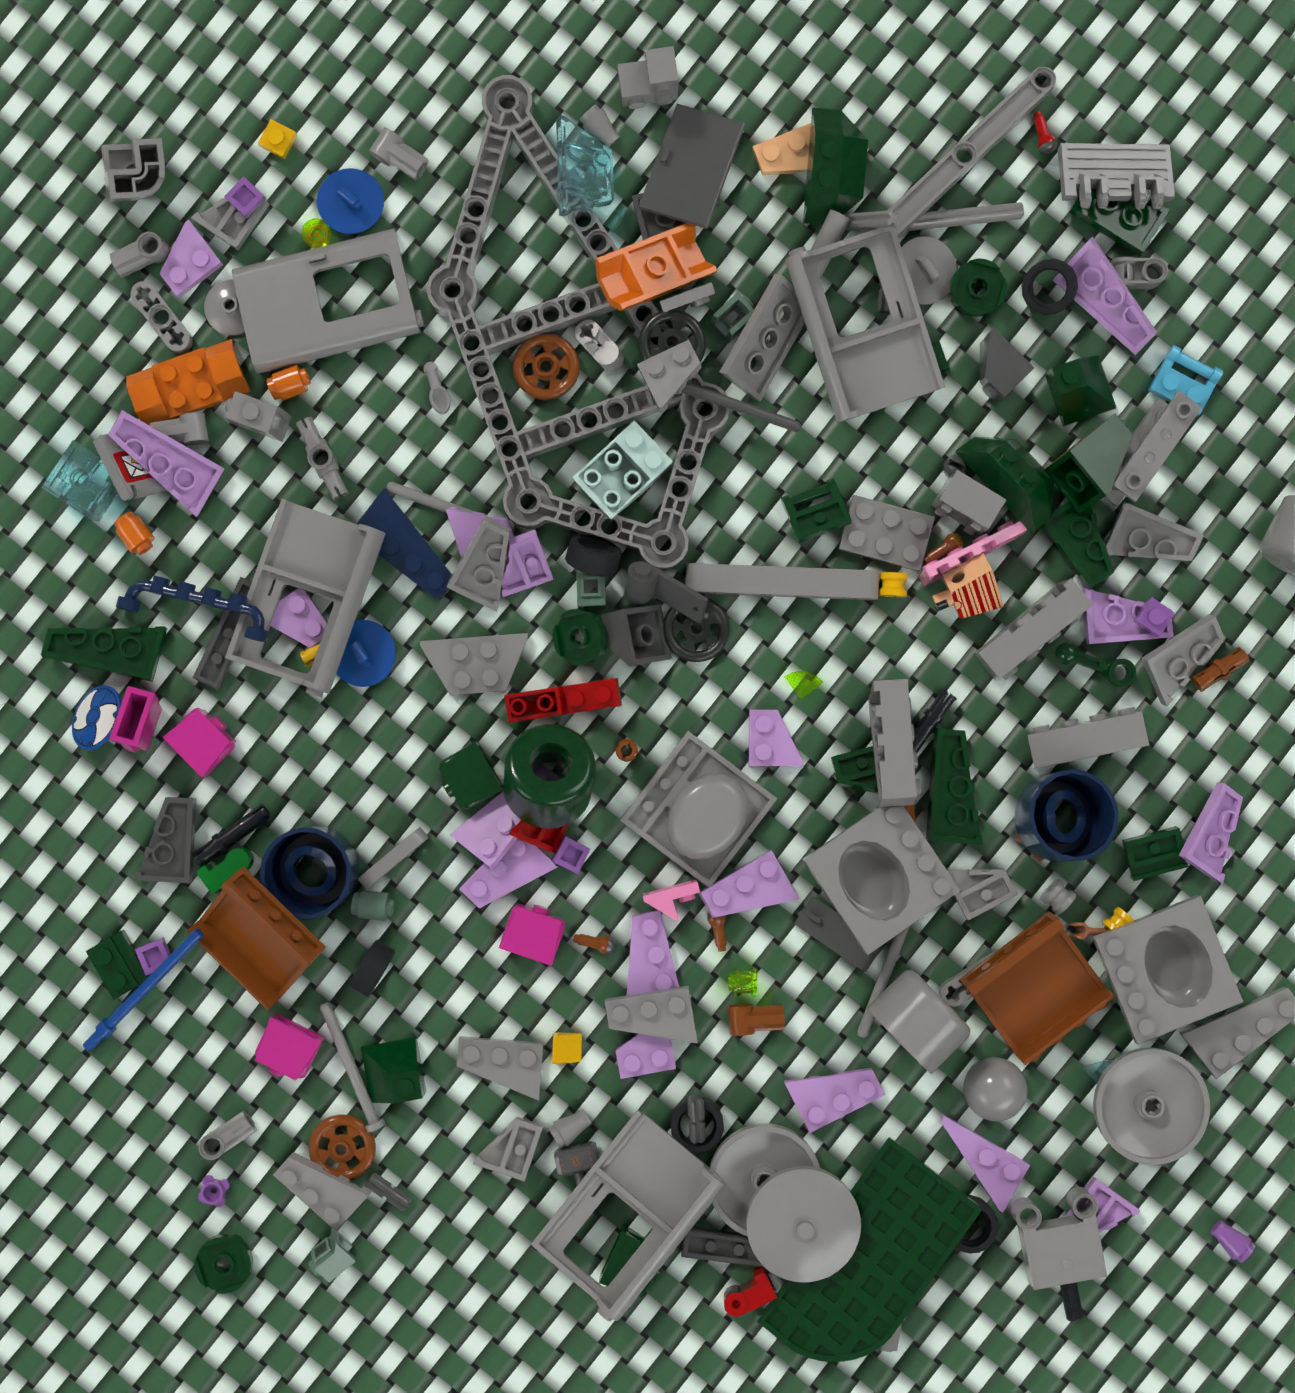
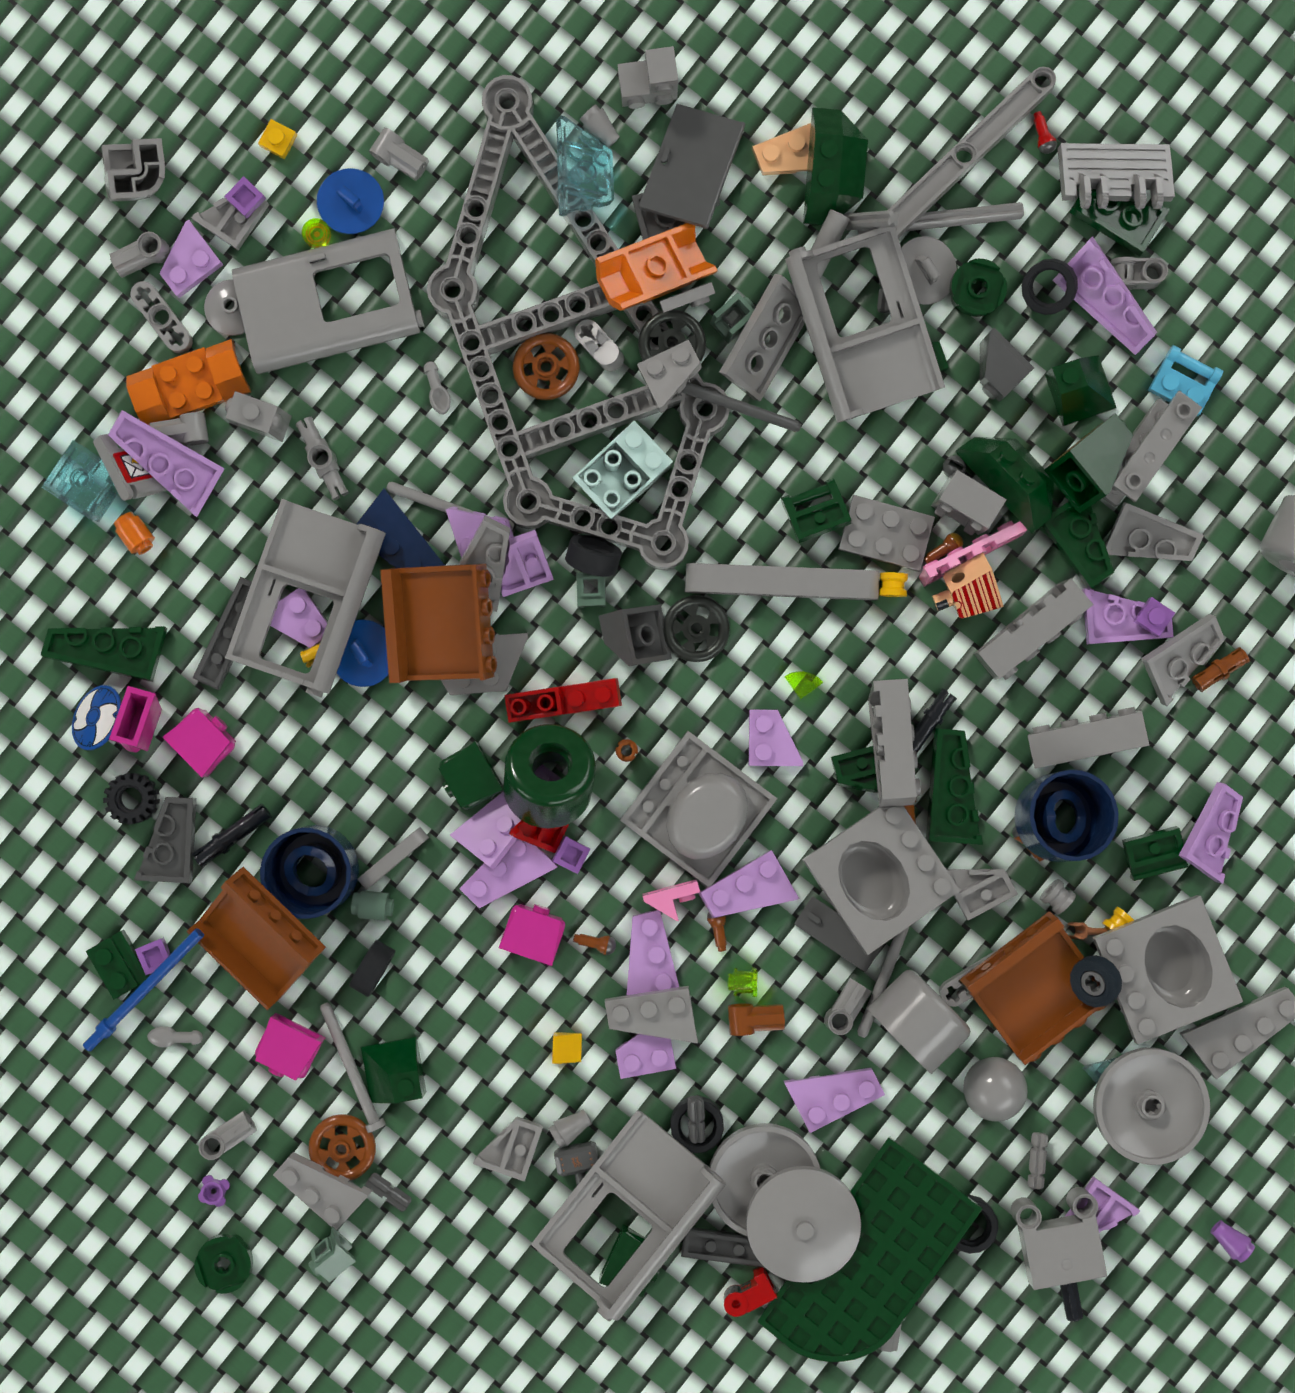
(115, 803): none -> black tyre
(167, 1036): none -> light grey piece
(187, 592): dark blue bar -> none
(234, 860): green leg -> none
(288, 383): orange brick -> none
(438, 622): none -> dark orange panel
(504, 1062): light grey wing -> none
(593, 631): dark green plate -> none
(646, 581): dark grey door -> none
(849, 1004): none -> light grey piece
(994, 1166): lavender wing -> none
(1037, 1160): none -> light grey axle
(1068, 653): dark green piece -> none
(1104, 972): none -> black bush

